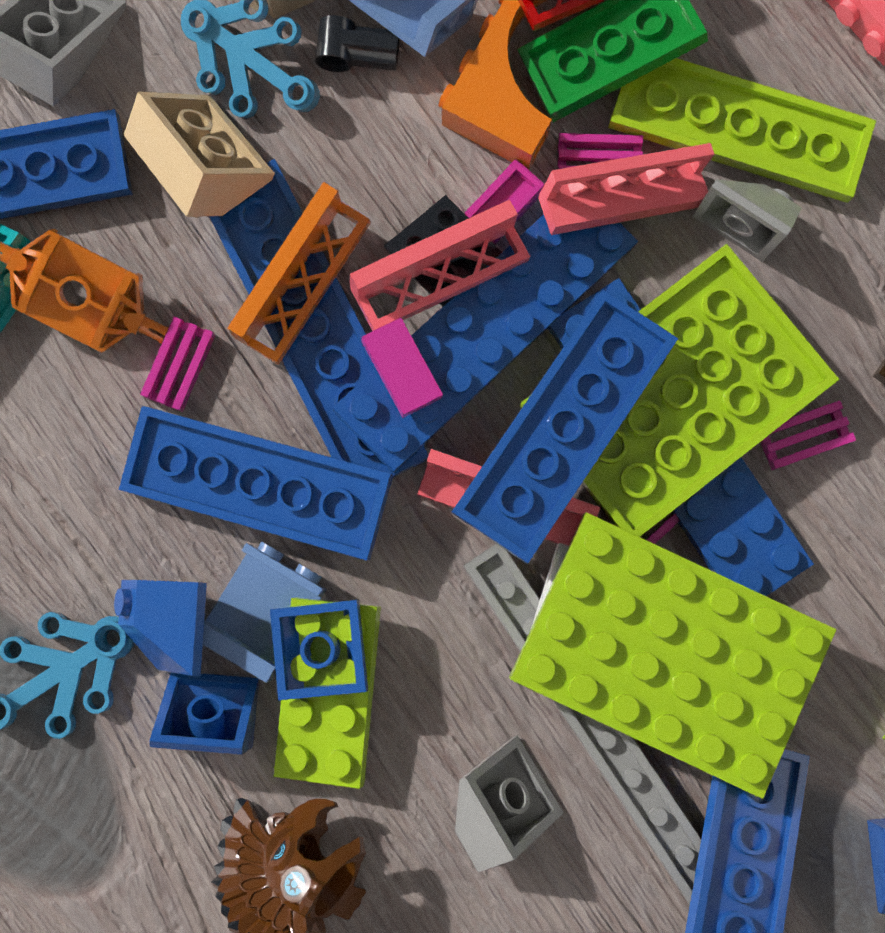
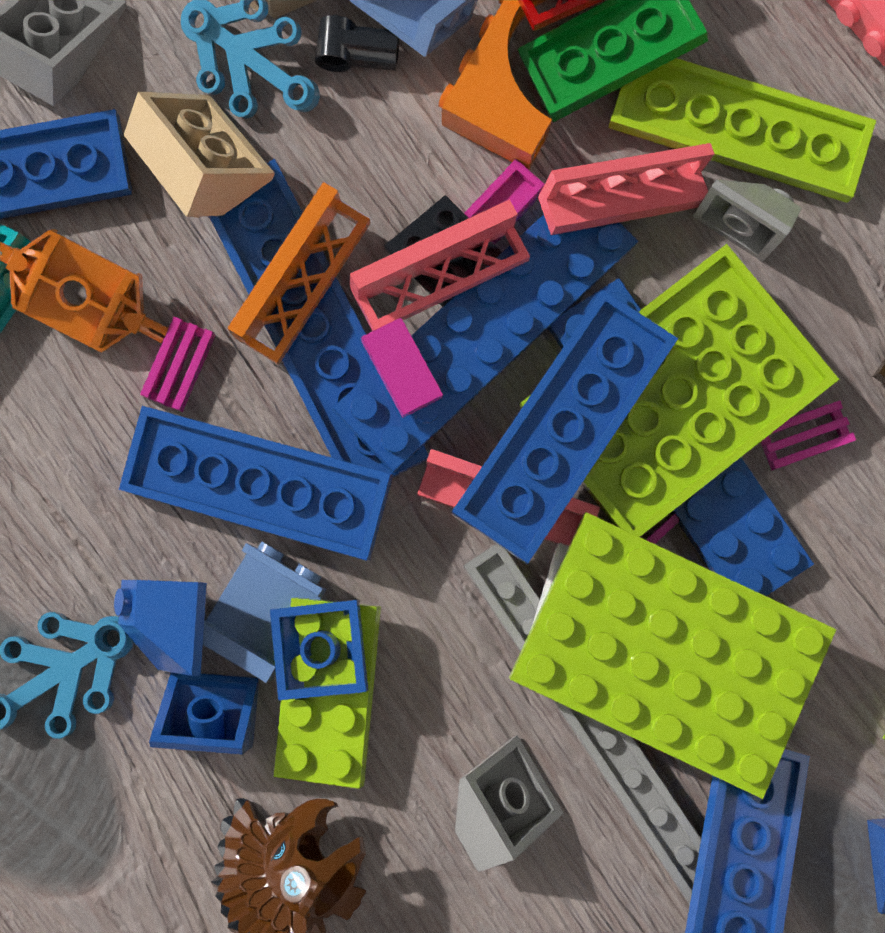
(596, 141): dark pink tile -> none

